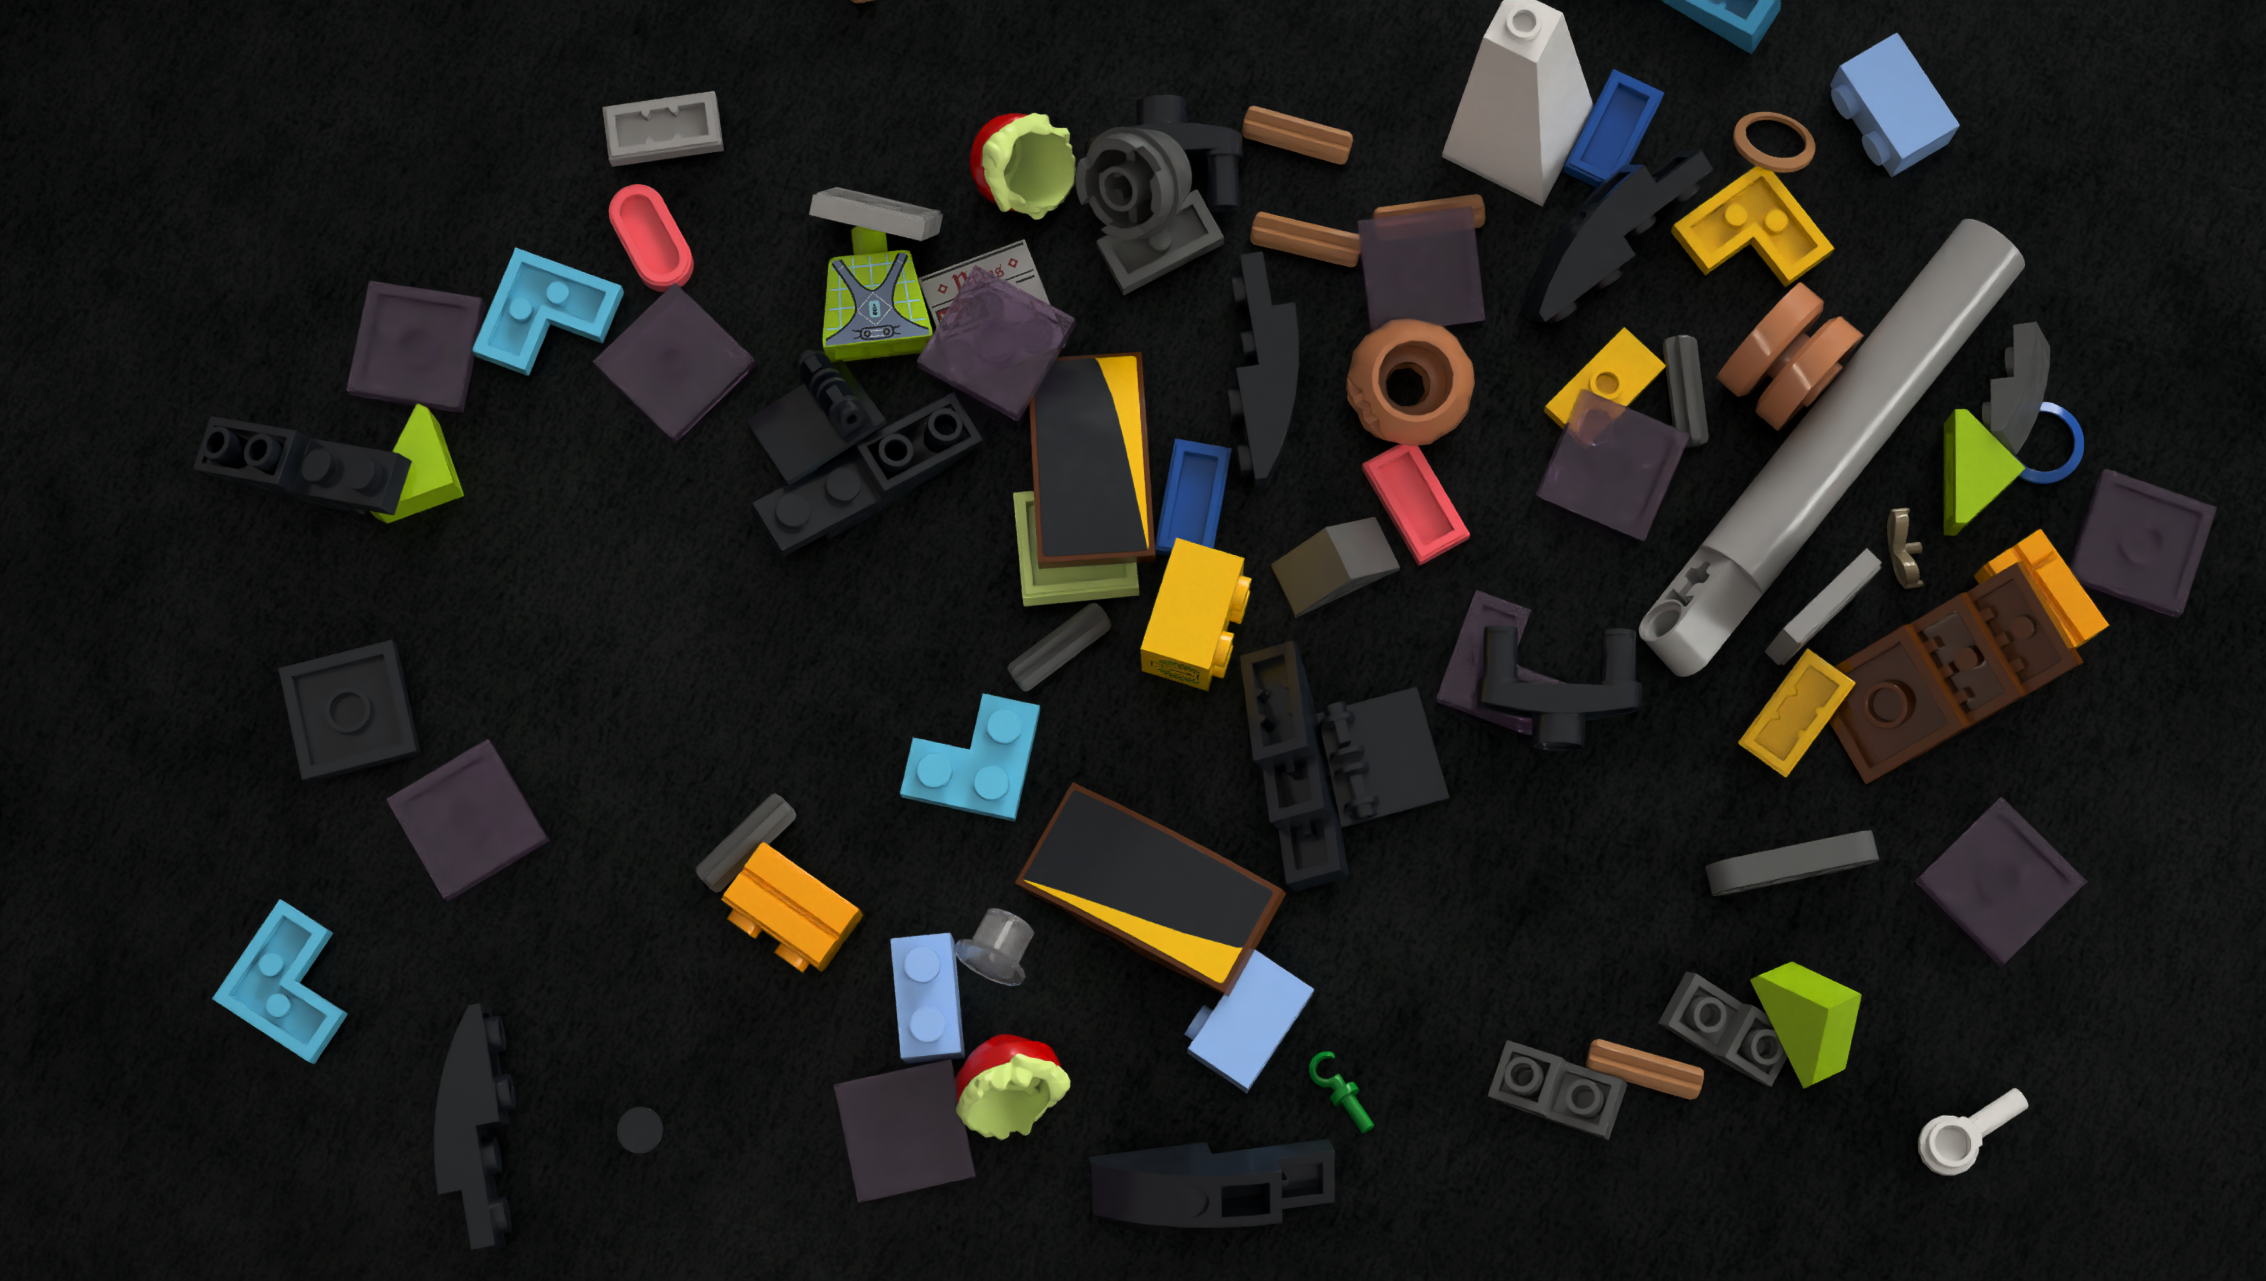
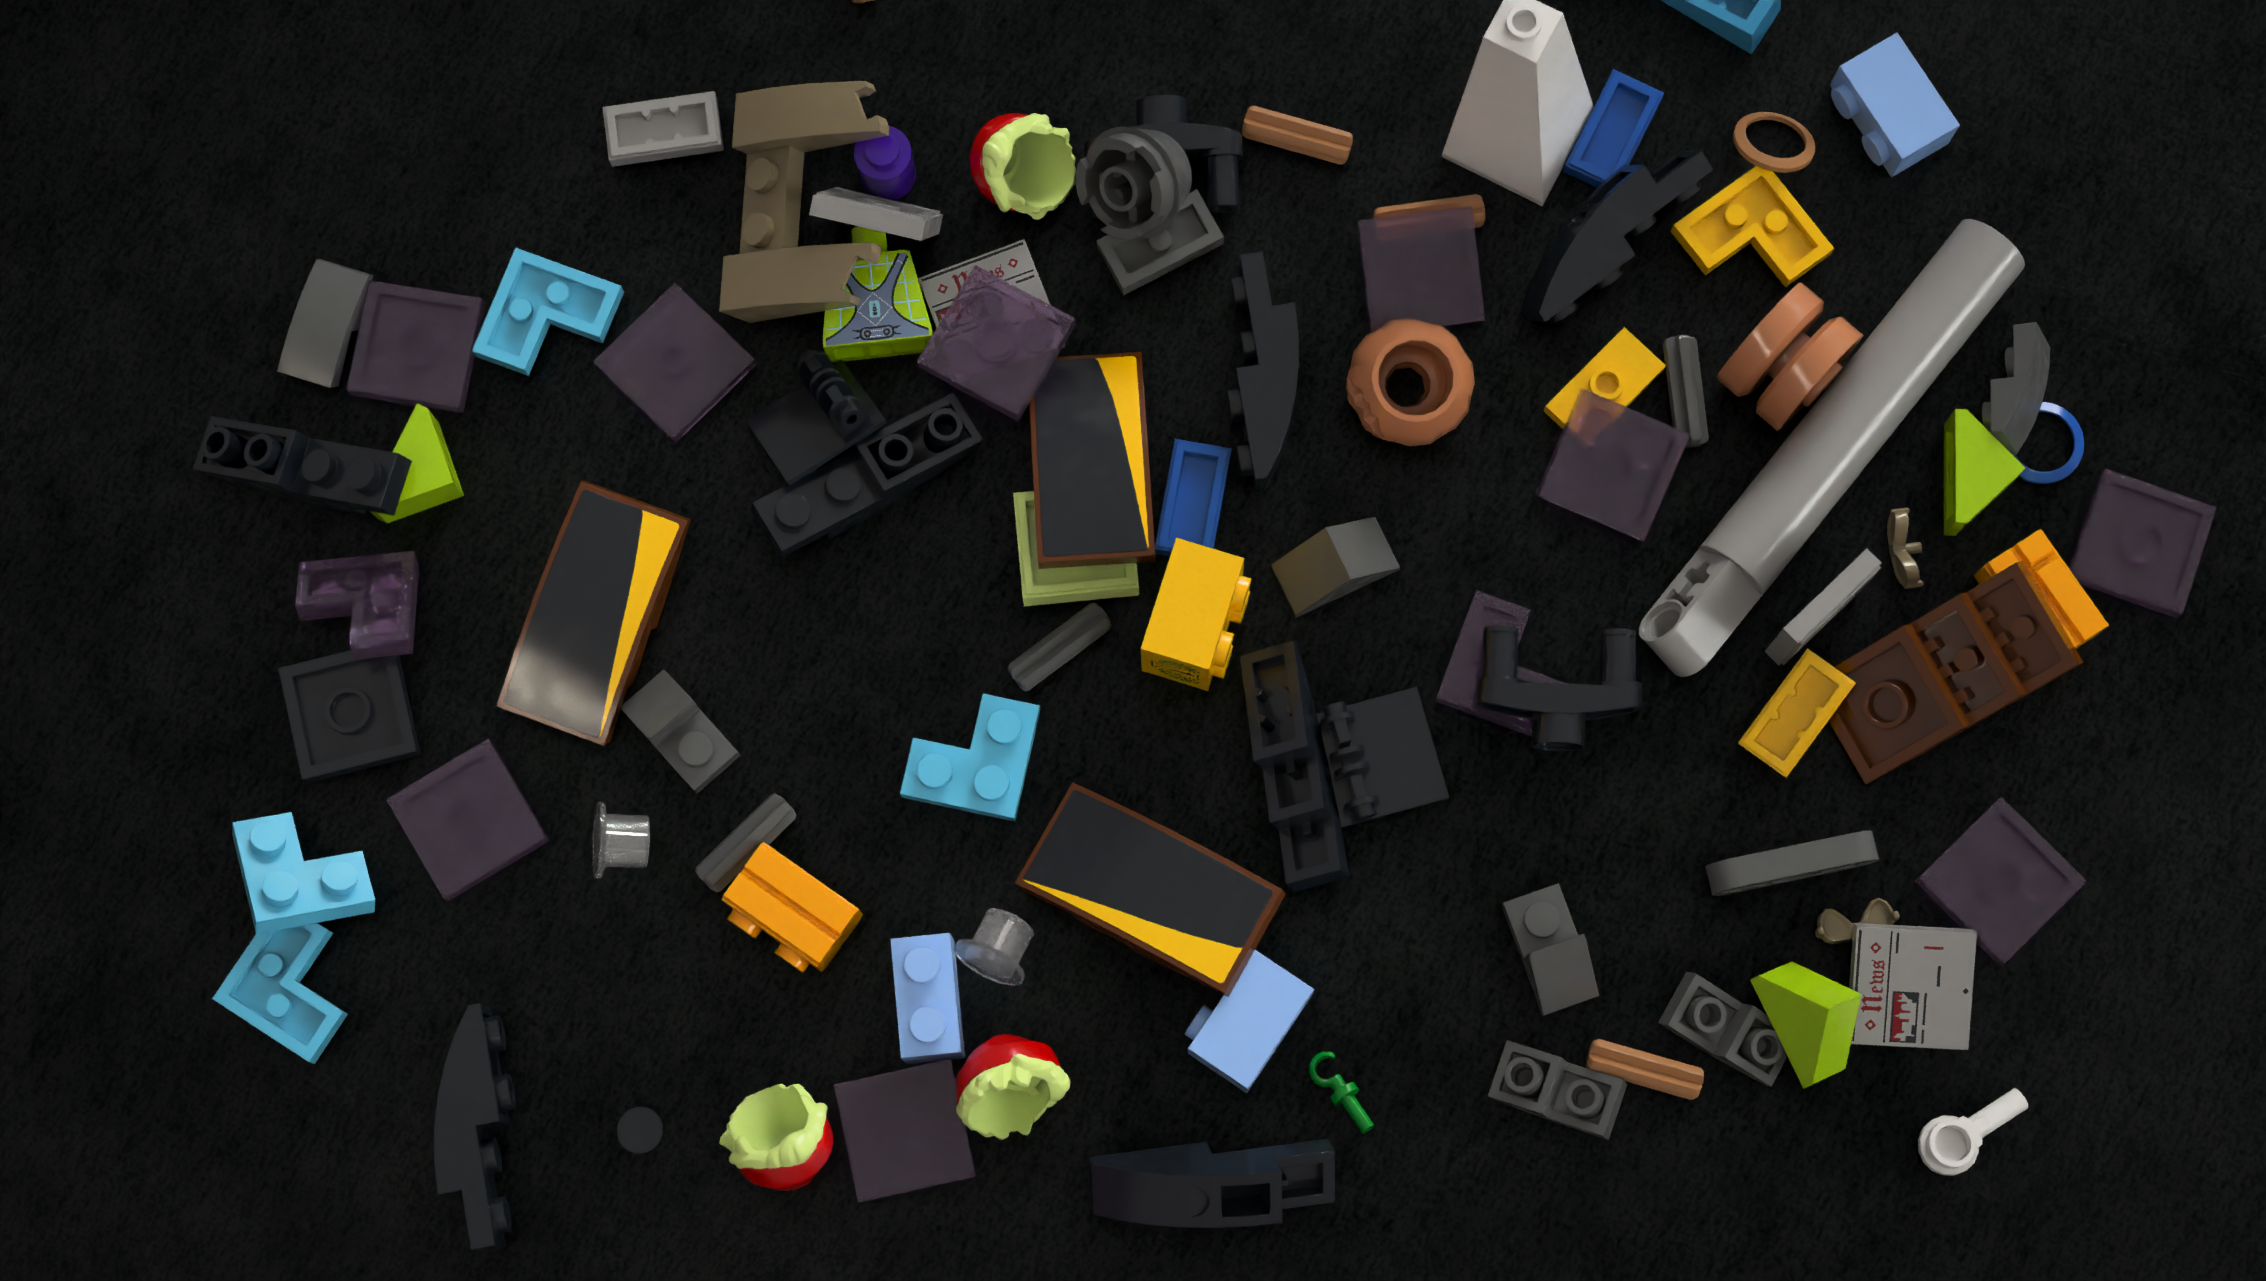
(291, 891): none -> medium azure plate
(323, 323): none -> dark grey slope
(370, 588): none -> clear purple plate
(593, 612): none -> black slope
(619, 840): none -> clear piece
(651, 237): coral tile -> none
(680, 731): none -> dark grey slope
(775, 129): none -> dark tan wedge
(779, 1137): none -> yellowish green hair
(886, 165): none -> dark purple brick
(1305, 239): medium nougat axle -> none
(1415, 502): coral tile -> none
(1551, 949): none -> dark grey slope
(1837, 929): none -> dark tan piece
(1913, 985): none -> light grey tile

